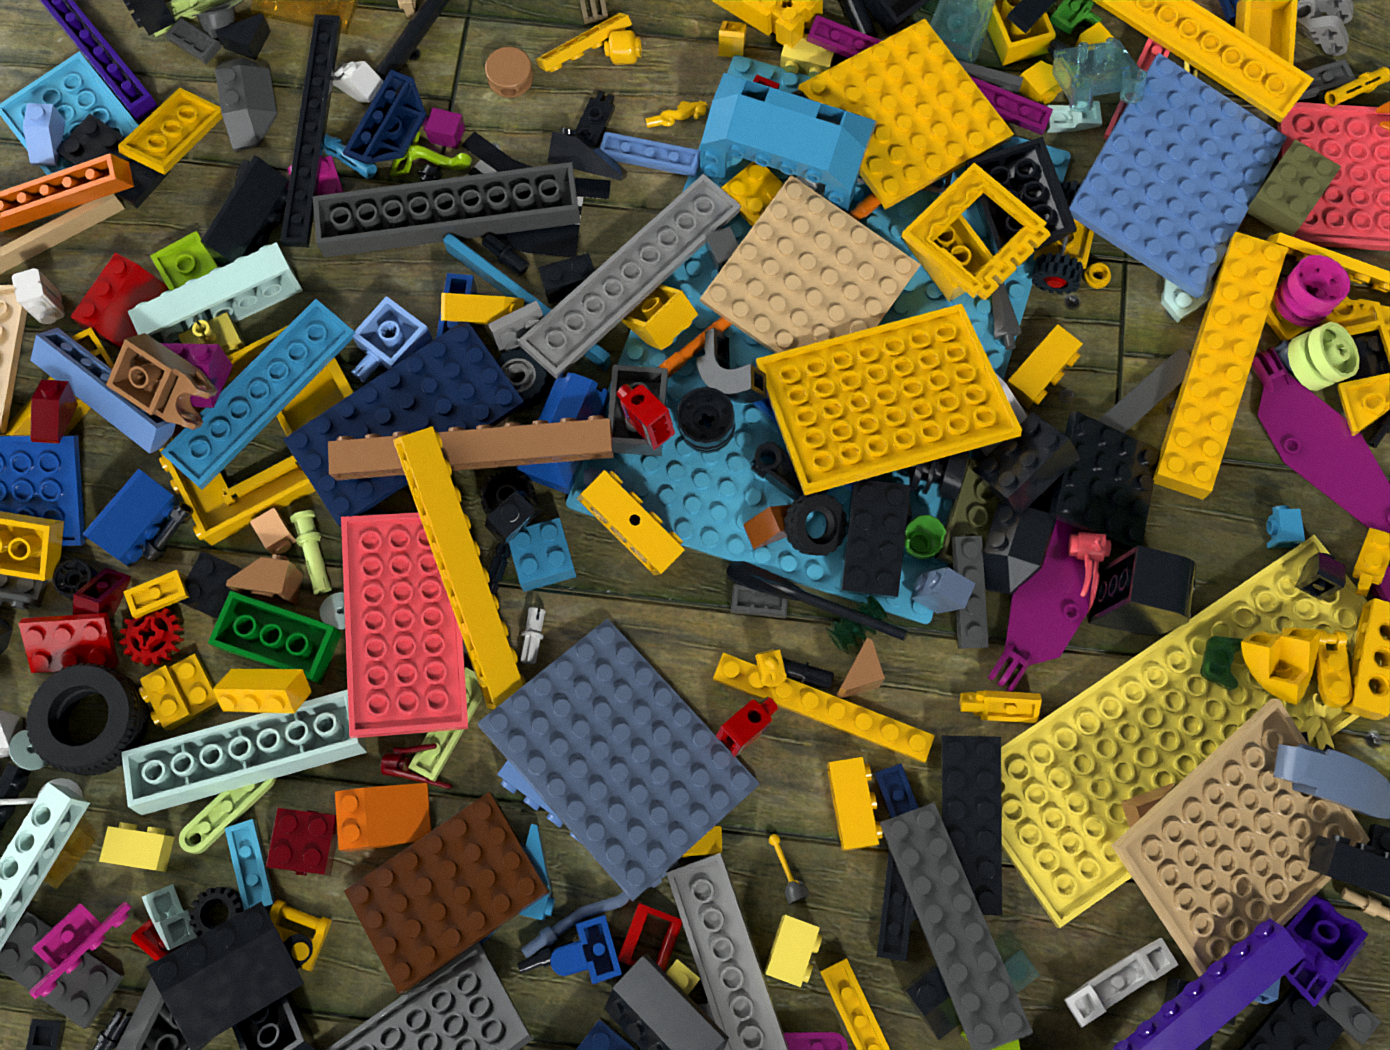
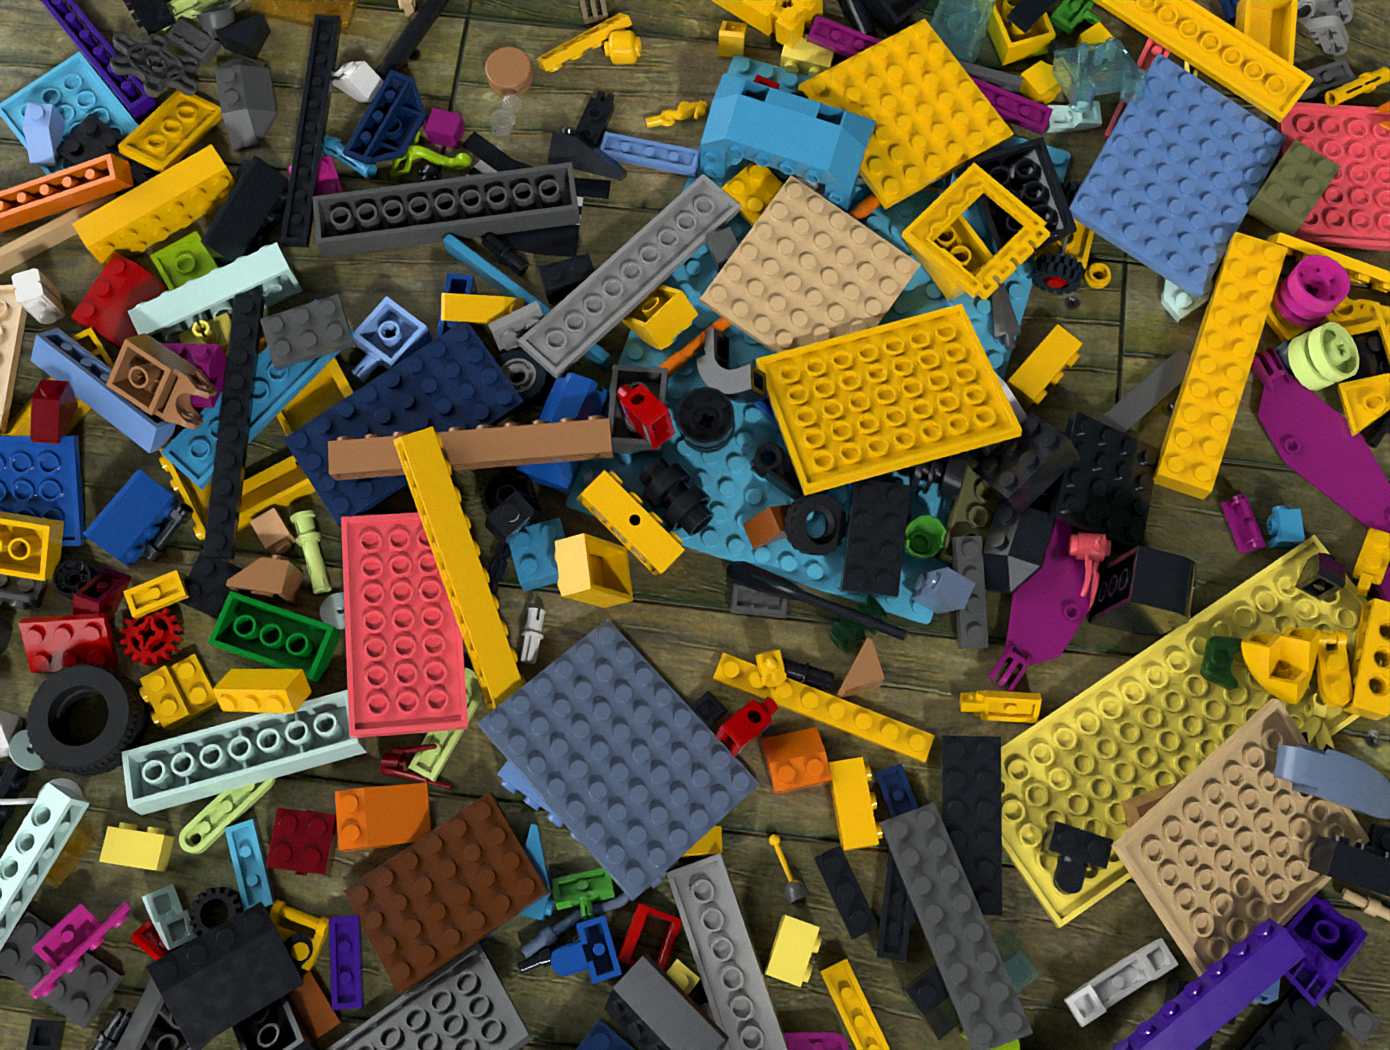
(157, 207): none -> yellow brick
(166, 69): none -> dark grey plate
(234, 428): none -> black plate
(307, 332): none -> dark grey plate
(314, 1006): none -> dark orange tile
(346, 962): none -> dark purple plate
(511, 104): none -> clear plate
(583, 890): none -> bright green plate
(593, 571): none -> yellow piece
(683, 505): none -> black piece
(708, 709): none -> black tile
(796, 761): none -> orange slope
(845, 892): none -> black plate
(1075, 853): none -> black brick
(1243, 524): none -> magenta hinge

